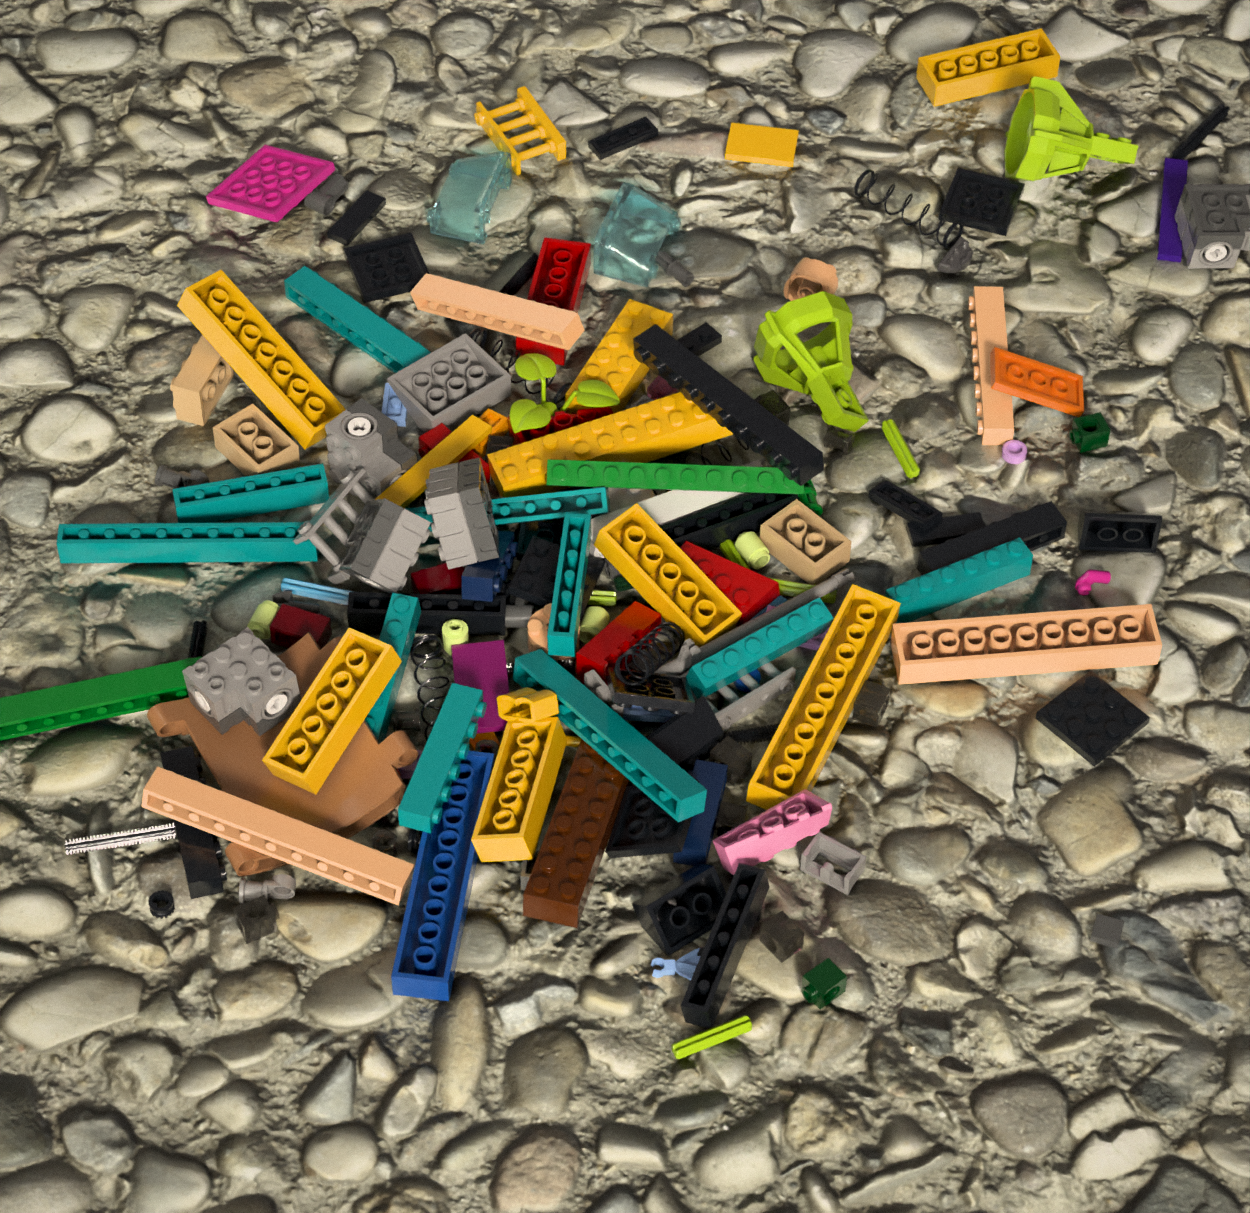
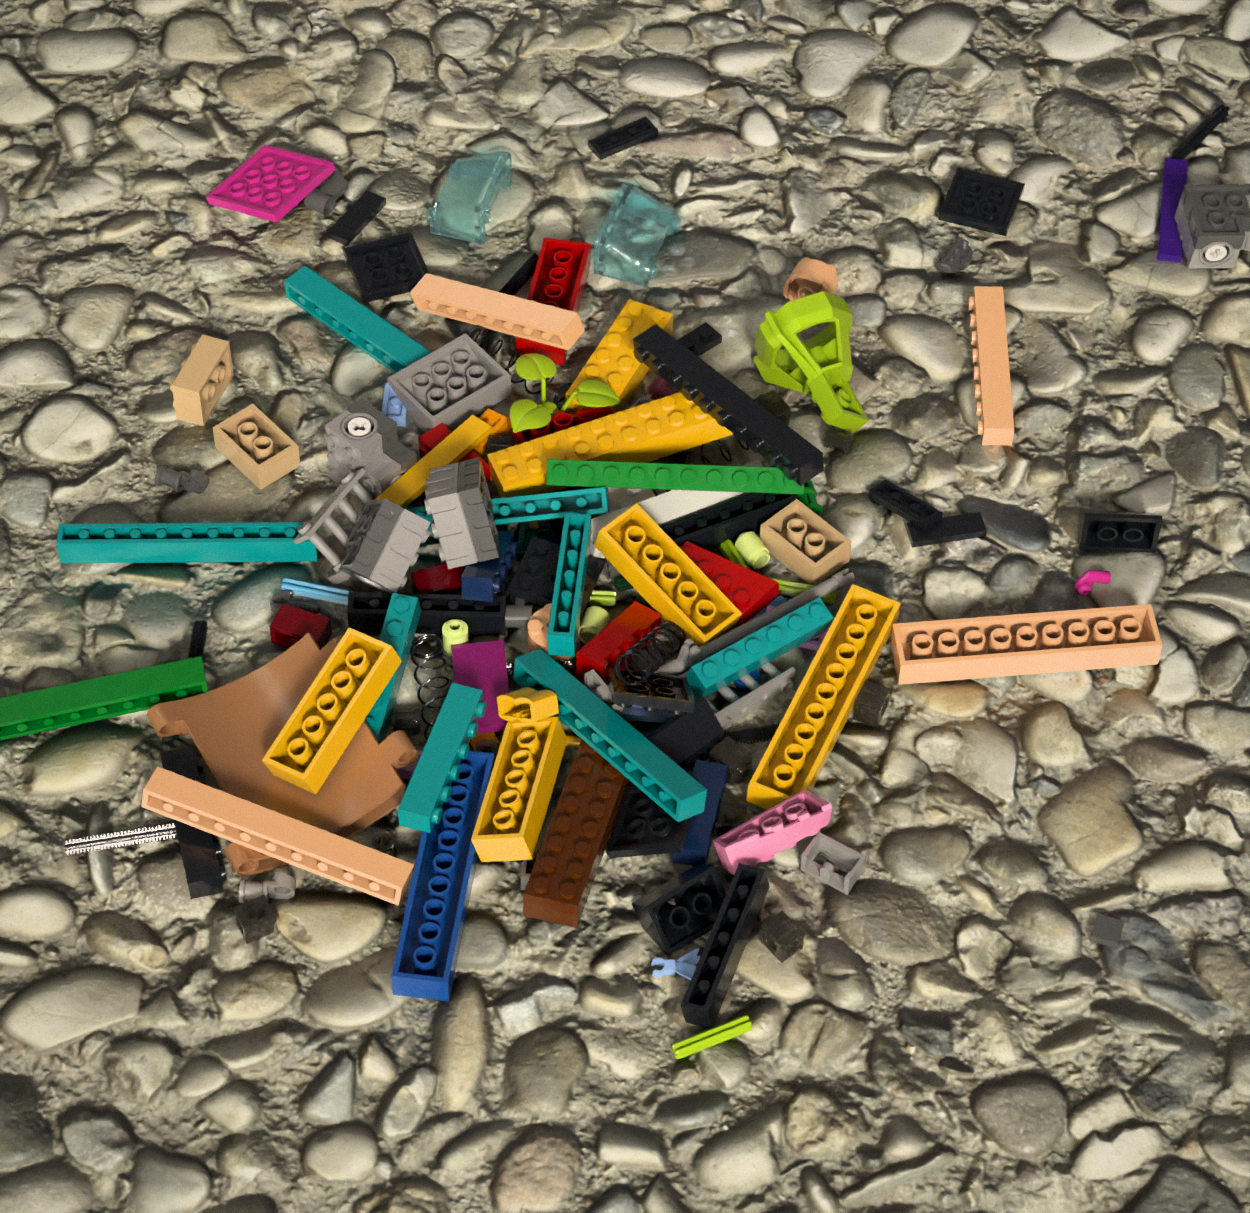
(164, 911): black bush -> none
(242, 684): light grey piece -> none
(251, 495): teal brick -> none
(261, 357): yellow brick -> none
(262, 619): yellowish green brick -> none
(414, 839): black bush -> none
(534, 116): yellow fence -> none
(674, 268): dark grey axle -> none
(761, 144): yellow tile -> none
(823, 983): dark green brick -> none
(872, 182): black piece -> none
(900, 448): lime axle -> none
(961, 580): teal brick -> none
(987, 67): yellow brick -> none
(1014, 451): lavender tile -> none
(1035, 527): black brick -> none
(1036, 382): orange plate -> none
(1063, 141): lime plate -> none
(1089, 432): dark green brick -> none
(1092, 718): black plate -> none

